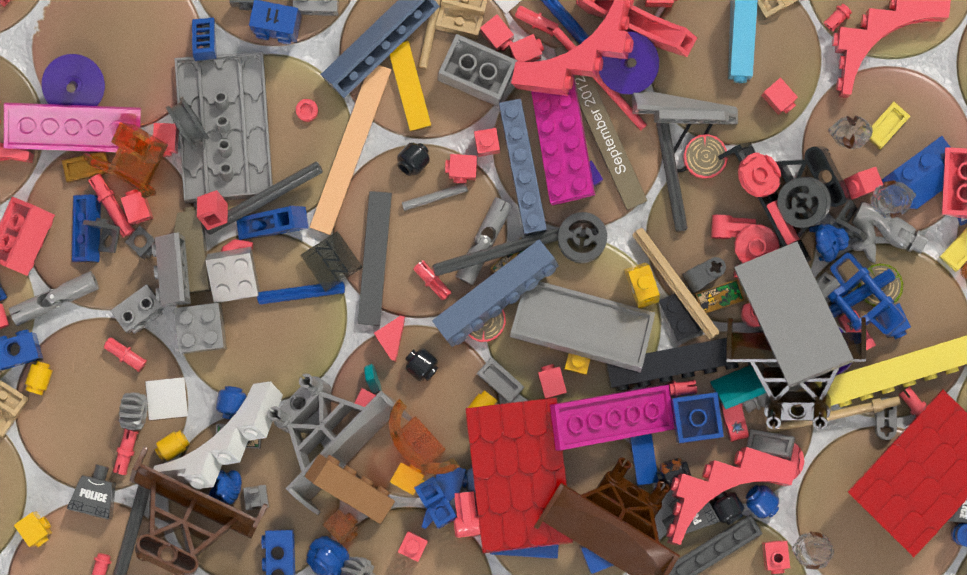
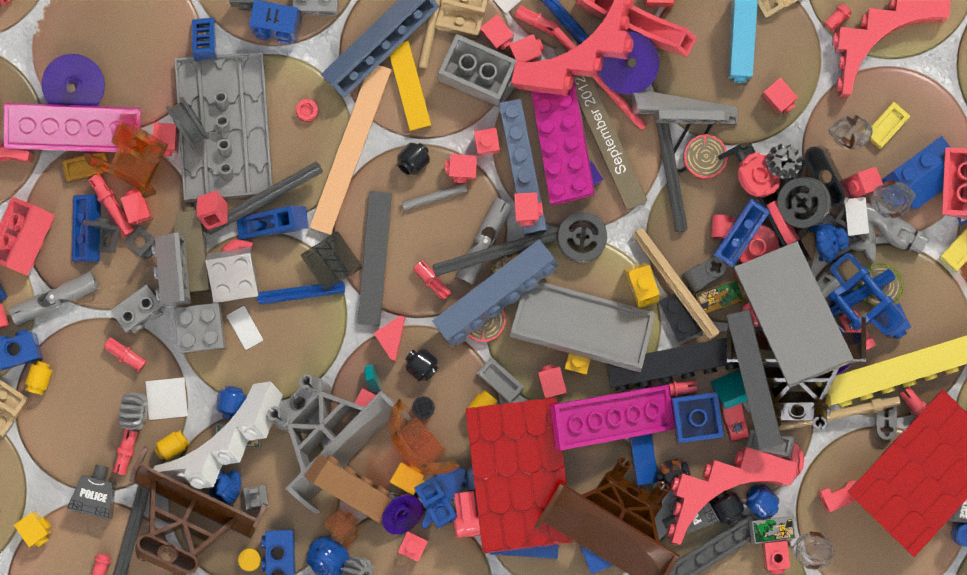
(244, 327): none -> white sticker
(249, 559): none -> yellow tile
(402, 514): none -> dark purple dish
(423, 410): none -> black wheel
(527, 209): none -> coral brick
(741, 232): none -> blue slope
(754, 379): none -> dark grey tile
(772, 529): none -> tile
(774, 163): none -> dark grey gear
(837, 498): none -> coral leg
(857, 216): none -> white sticker

